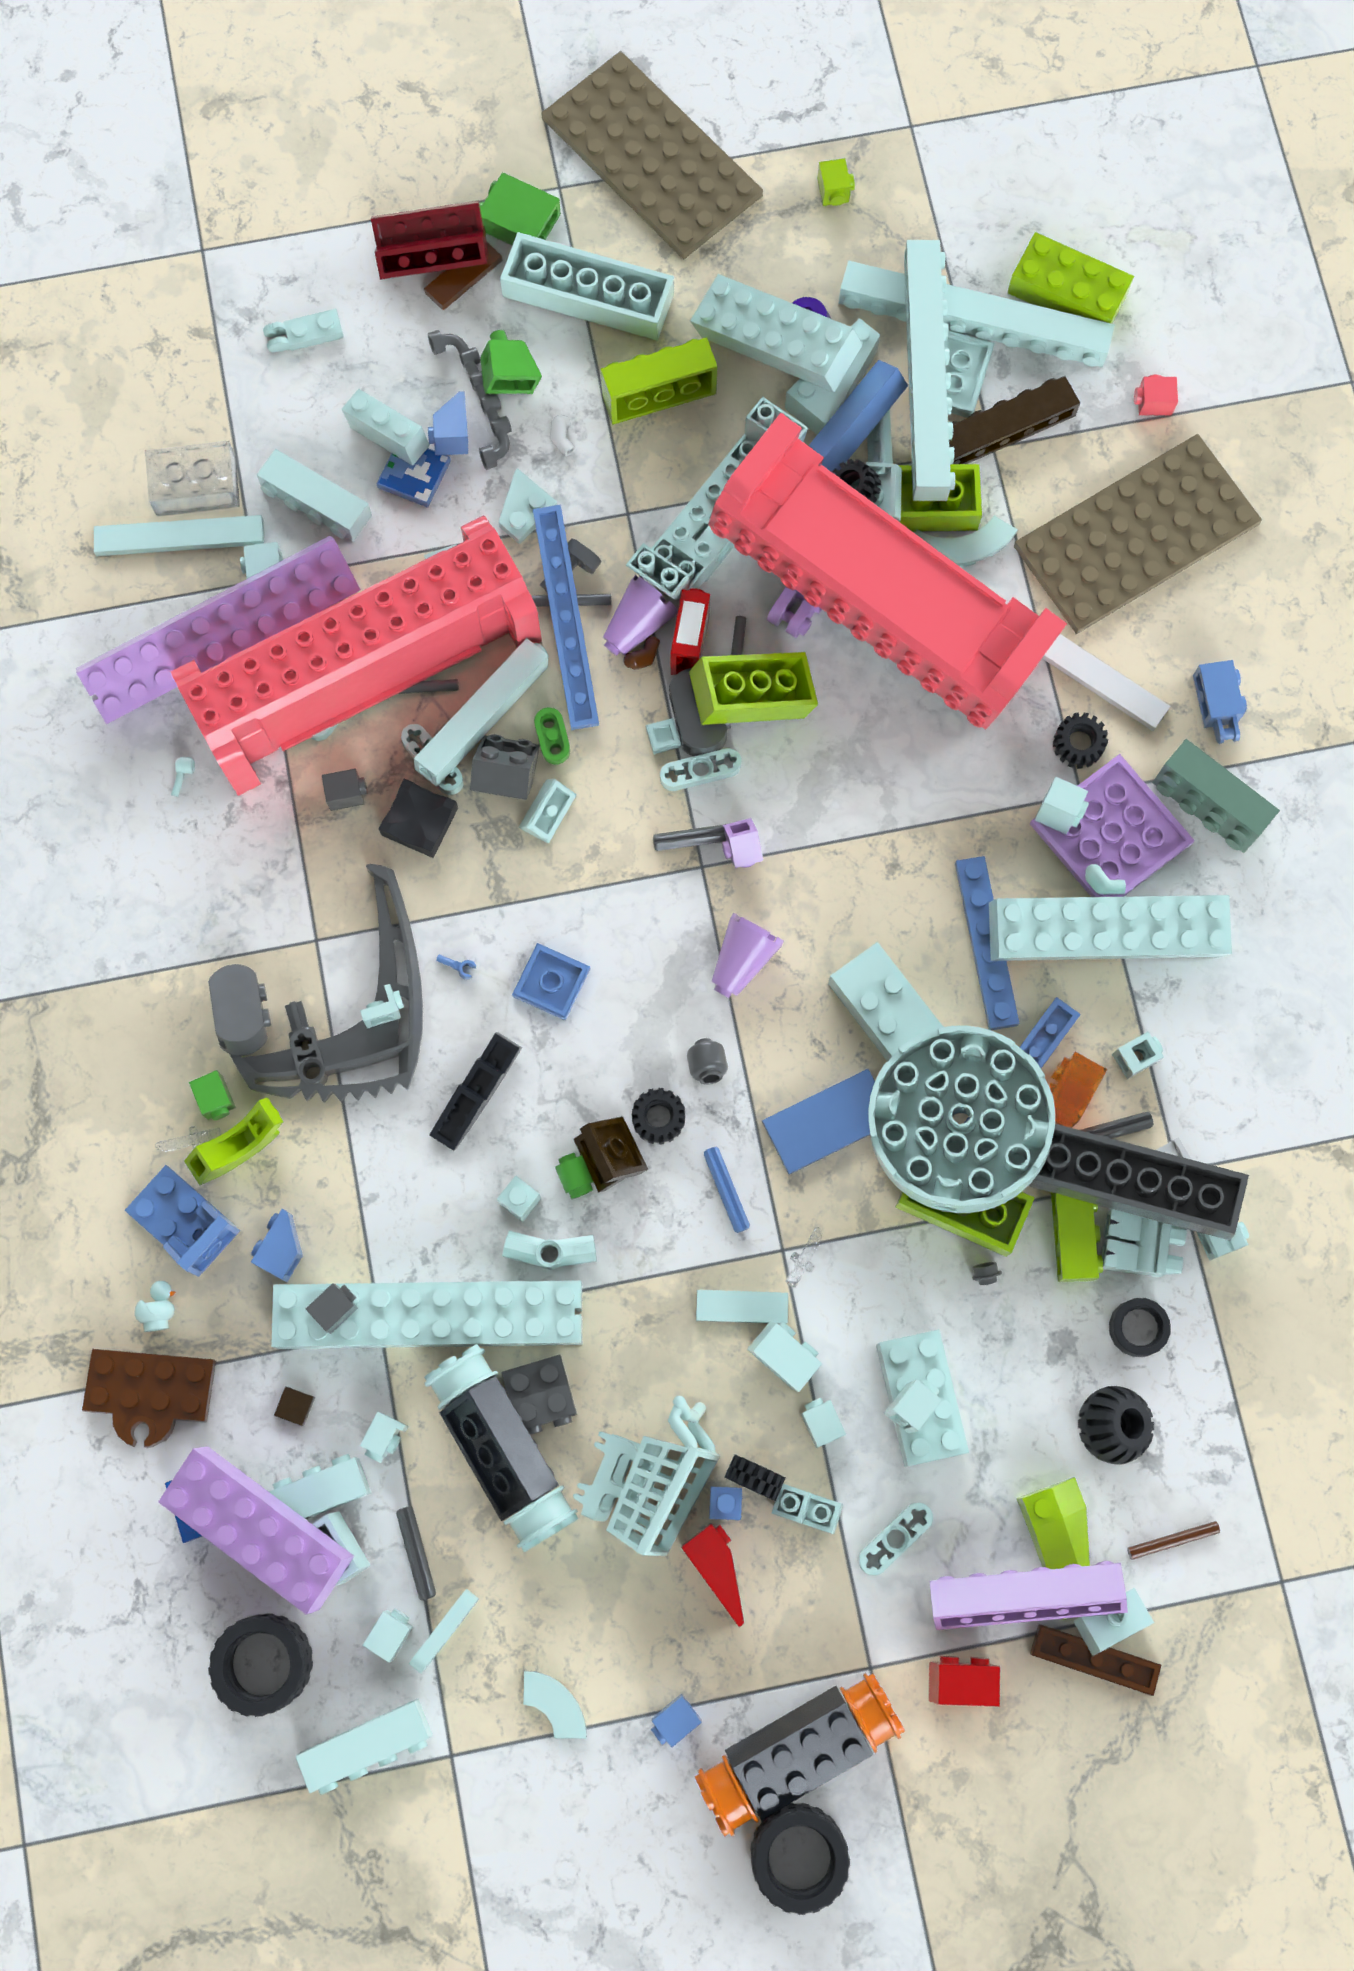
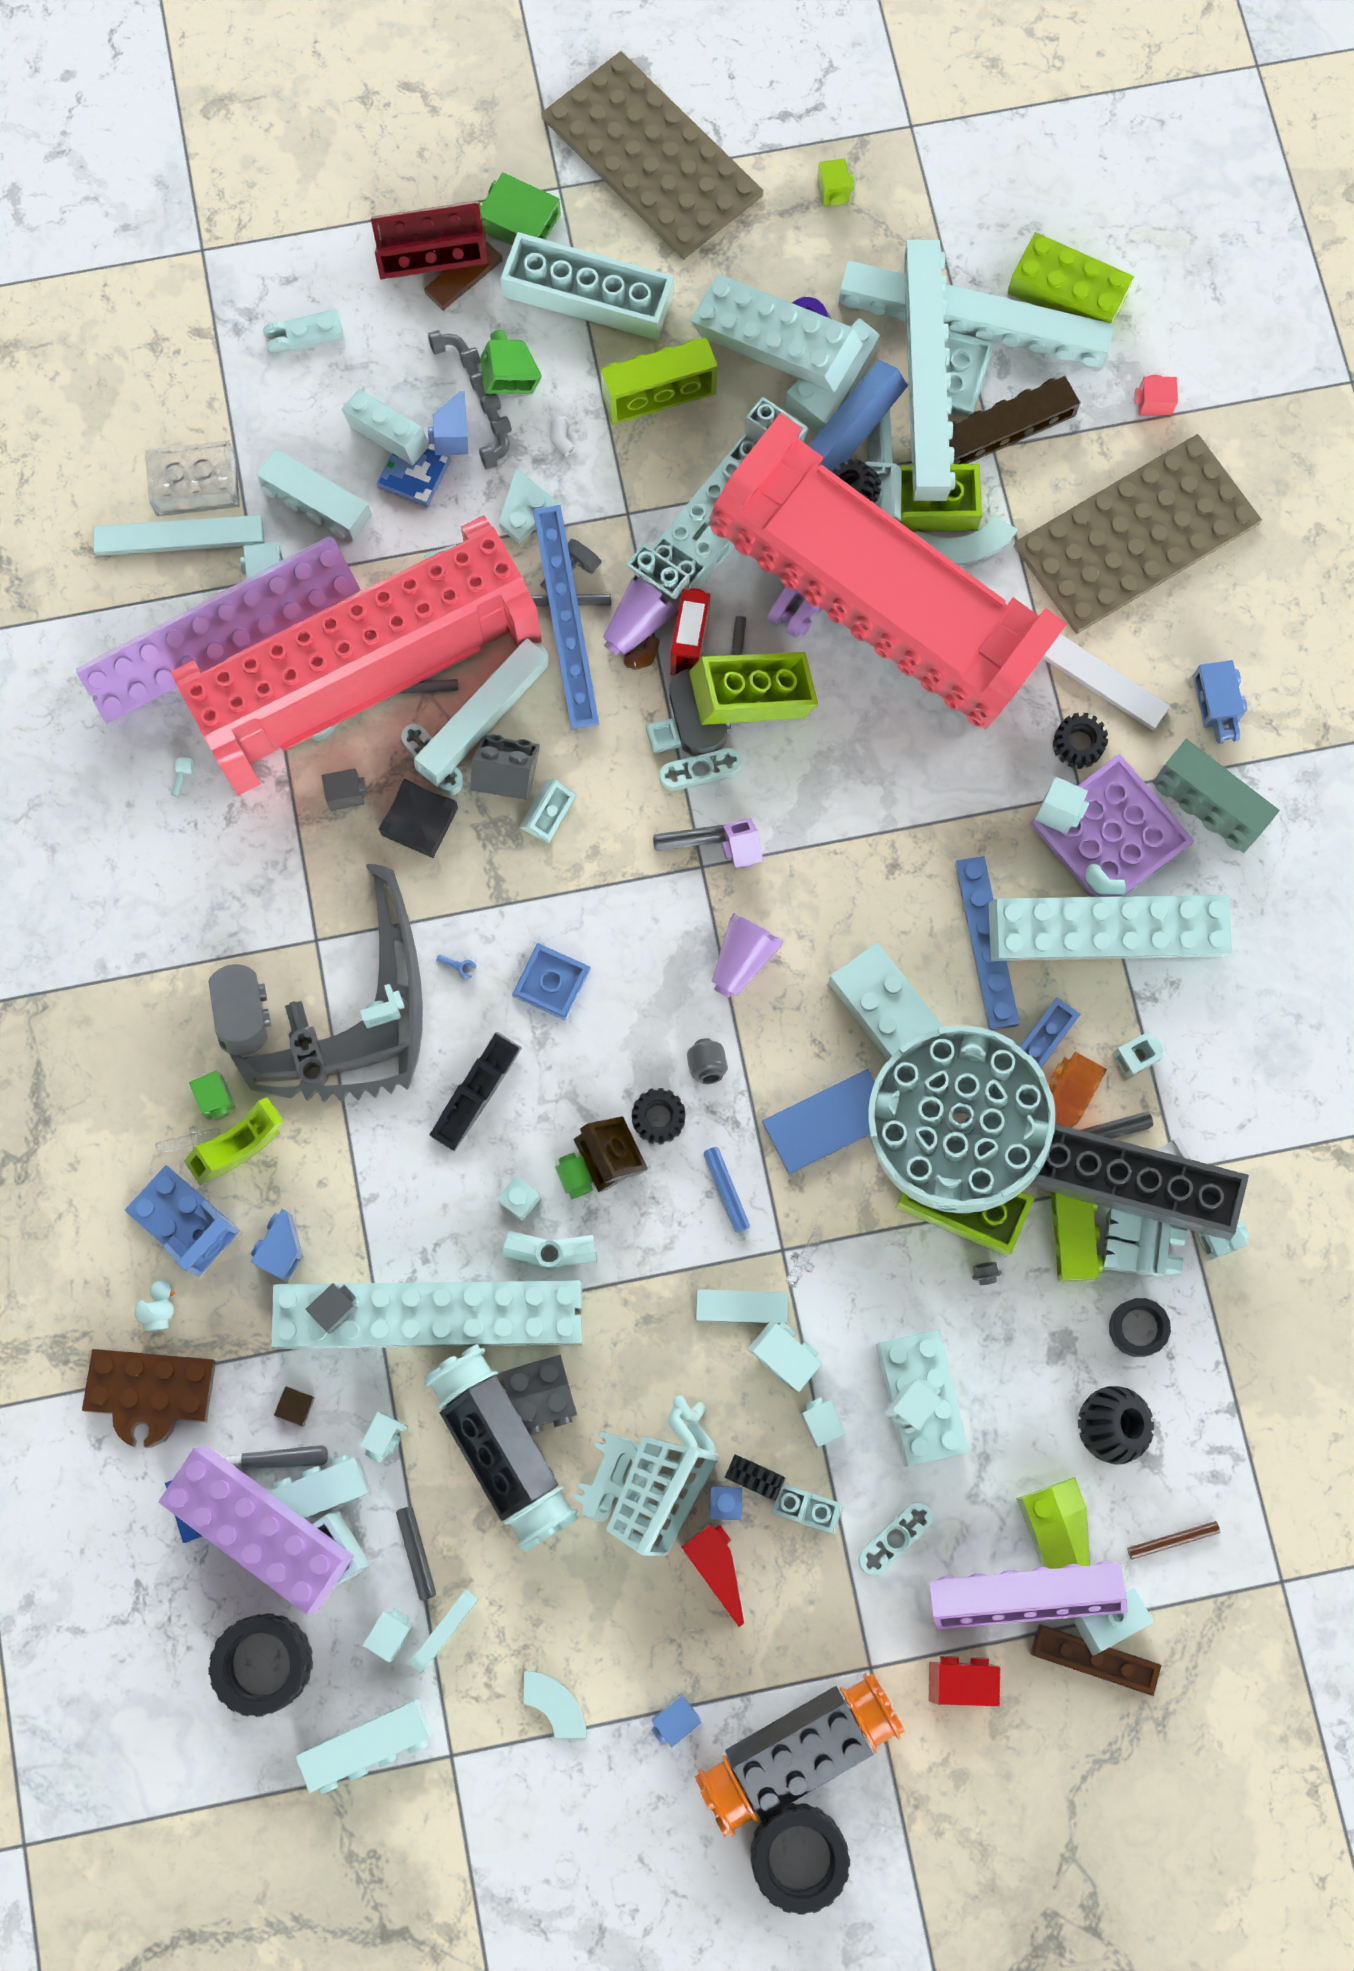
(281, 1458): none -> dark grey piece
(552, 737): bright green plate -> none

